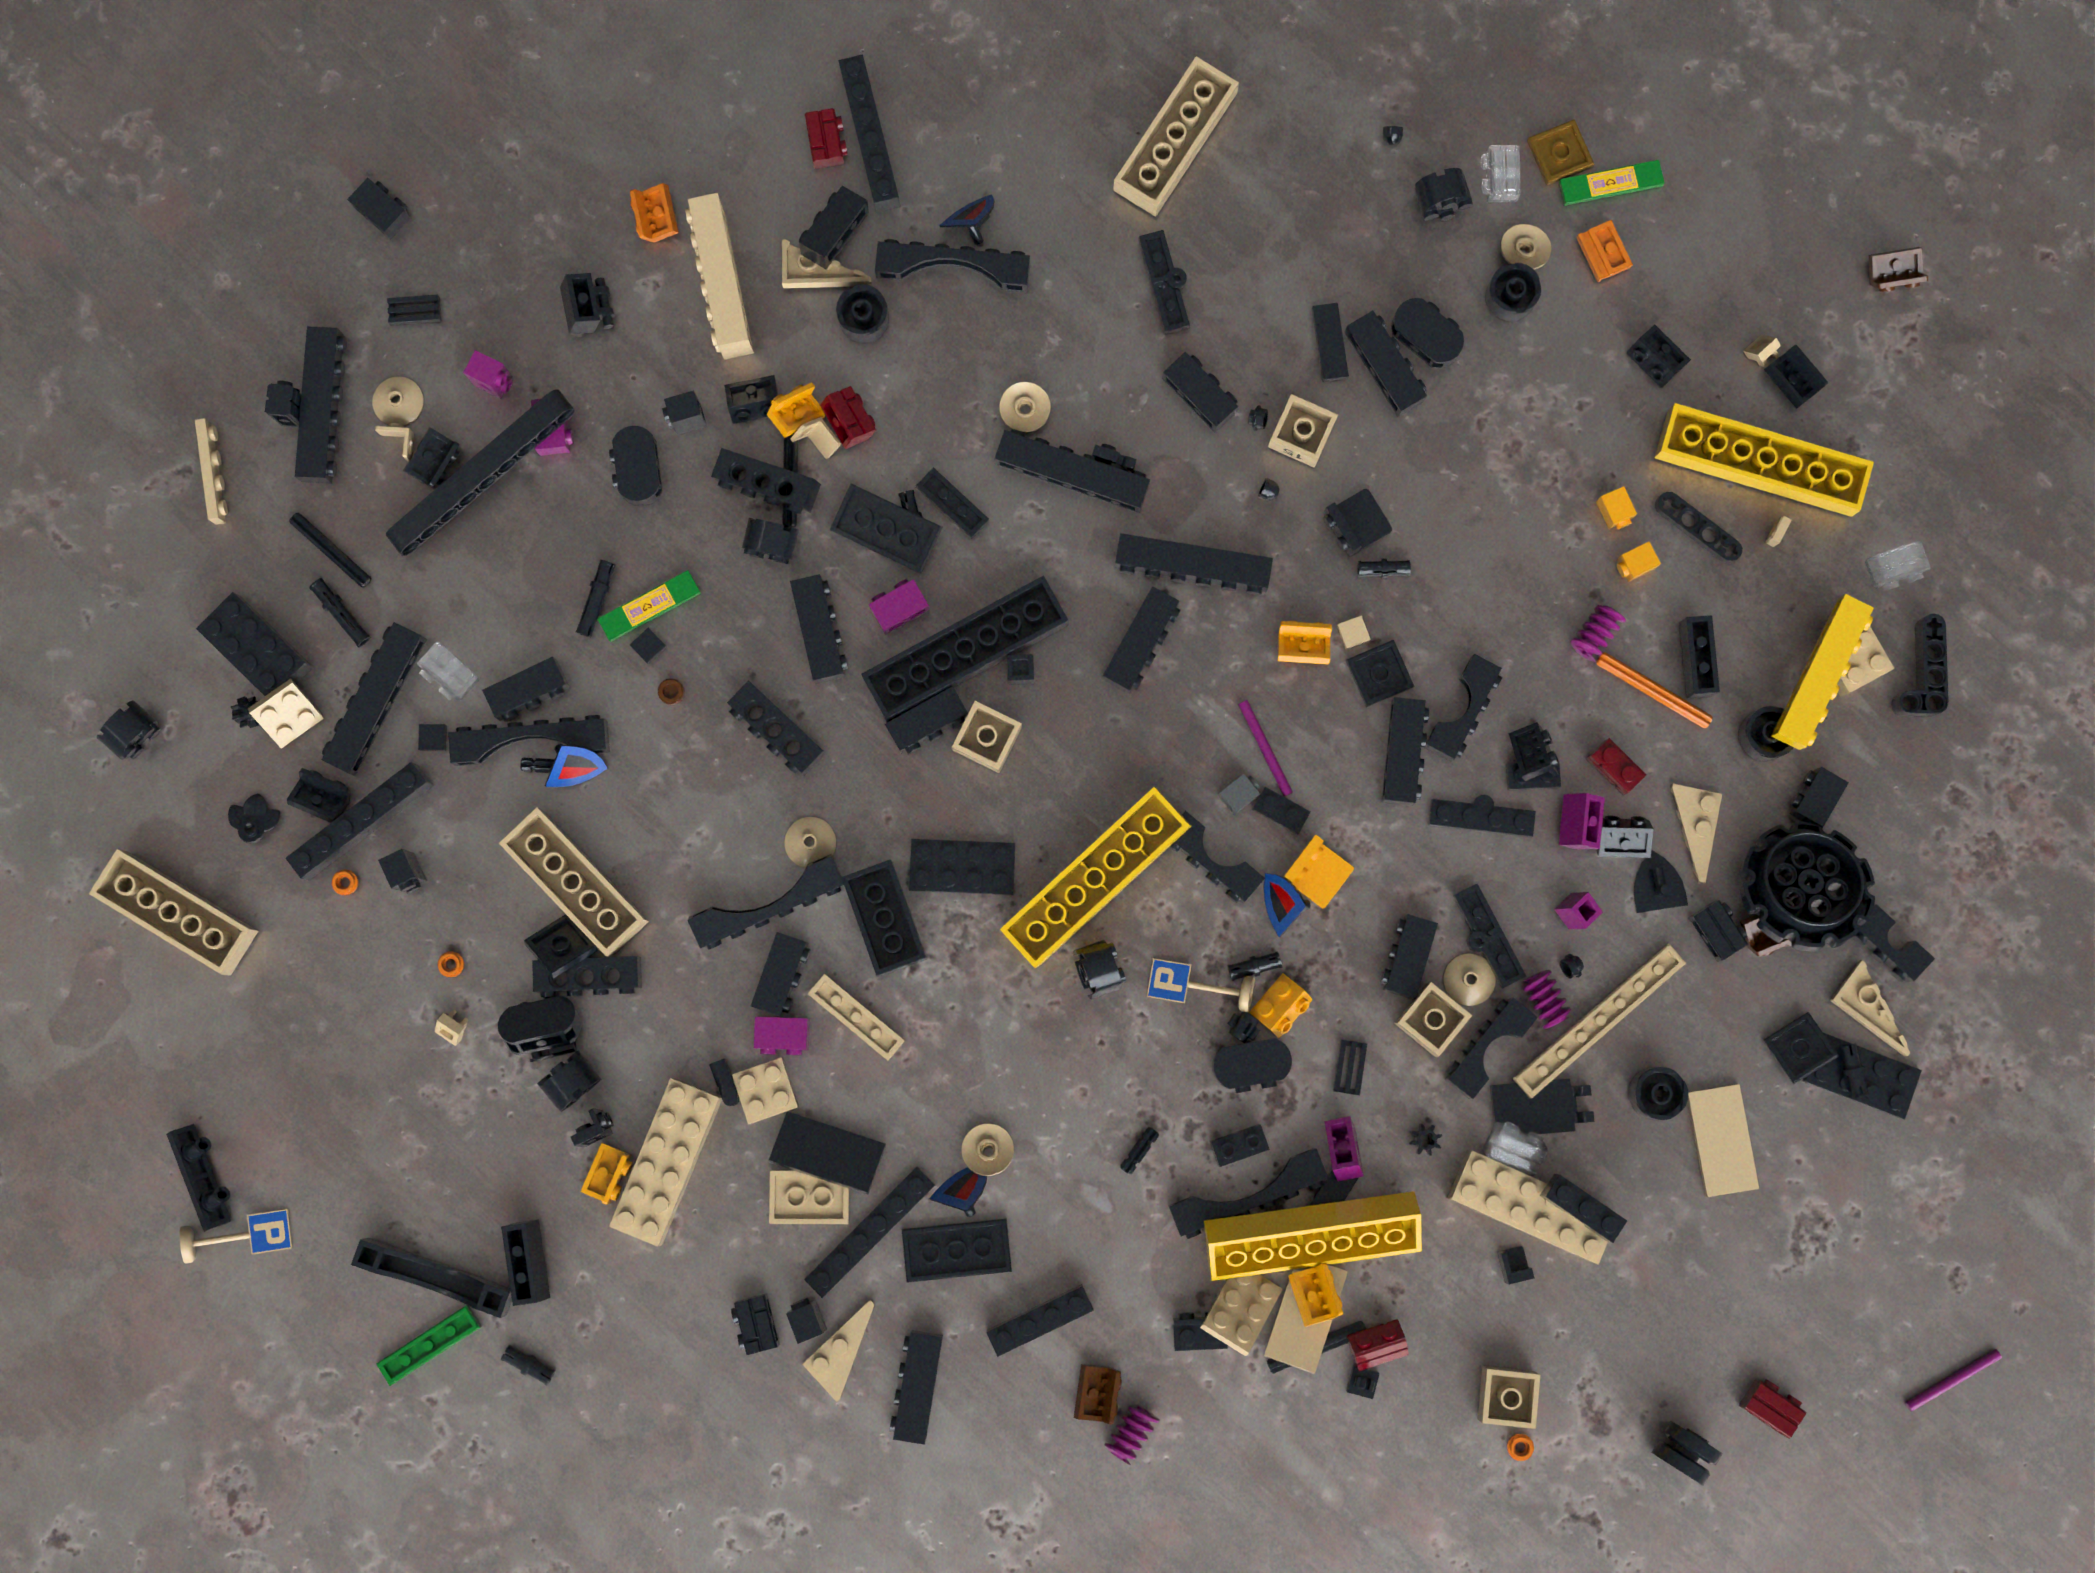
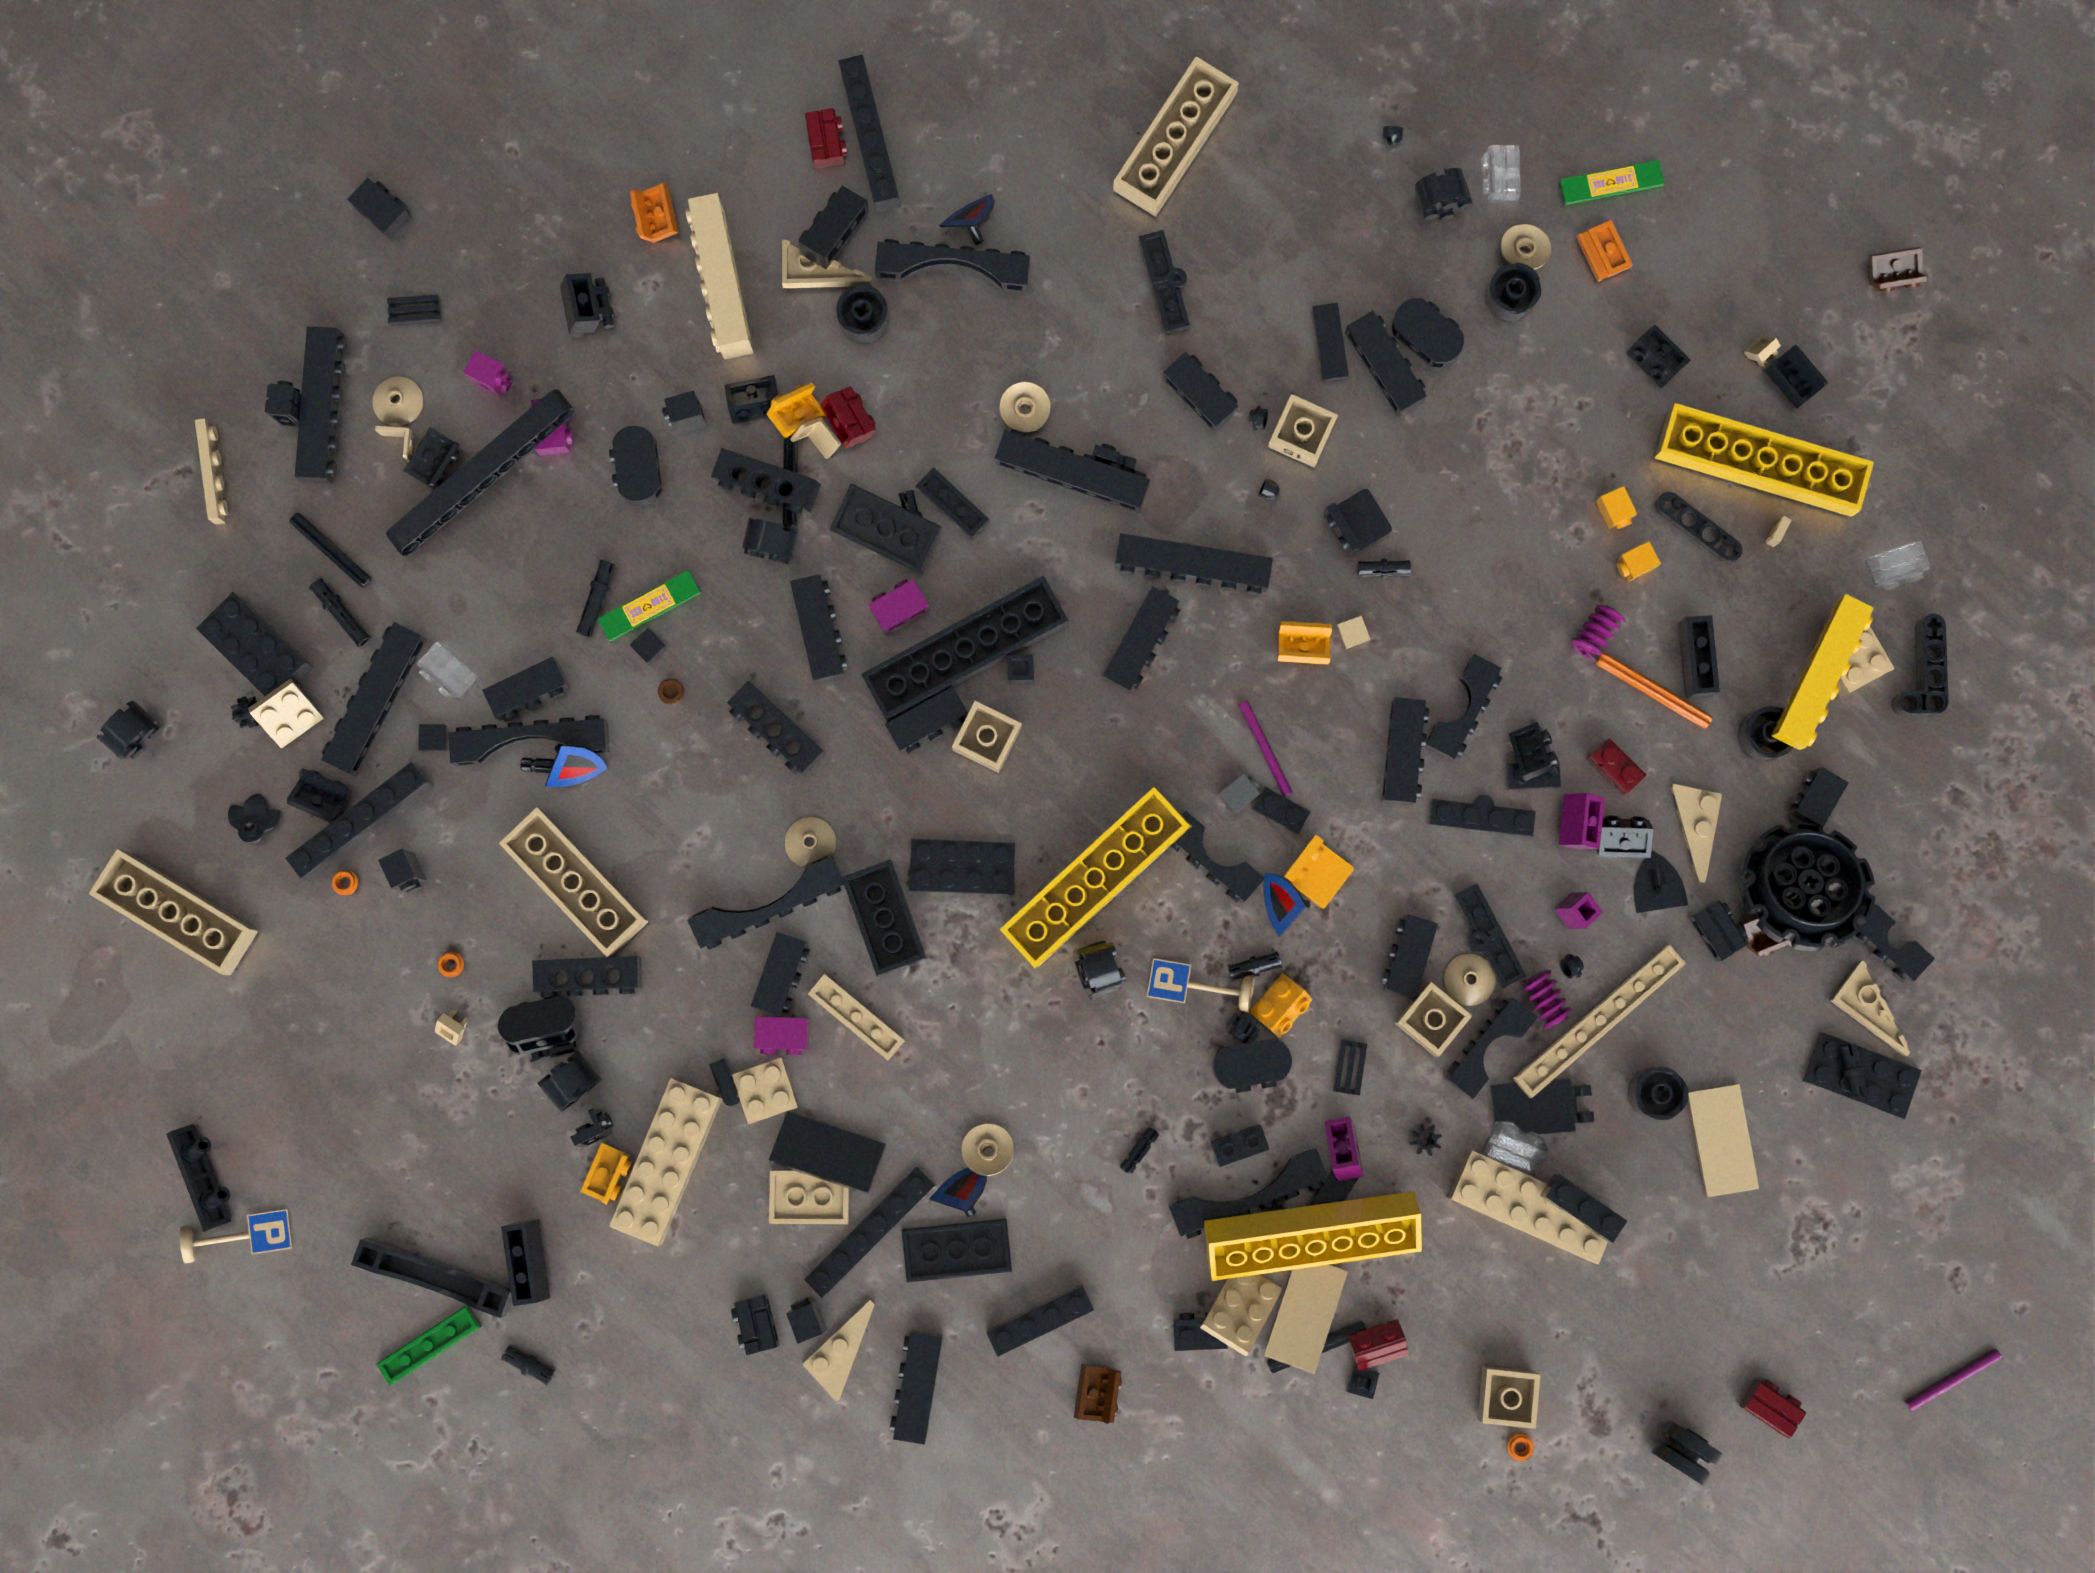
(560, 946): black tile -> none
(1132, 1433): magenta piece -> none
(1316, 1294): light orange bracket -> none
(1380, 673): black tile -> none
(1514, 1265): black panel -> none
(1560, 152): pearl gold tile -> none
(1801, 1048): black tile -> none

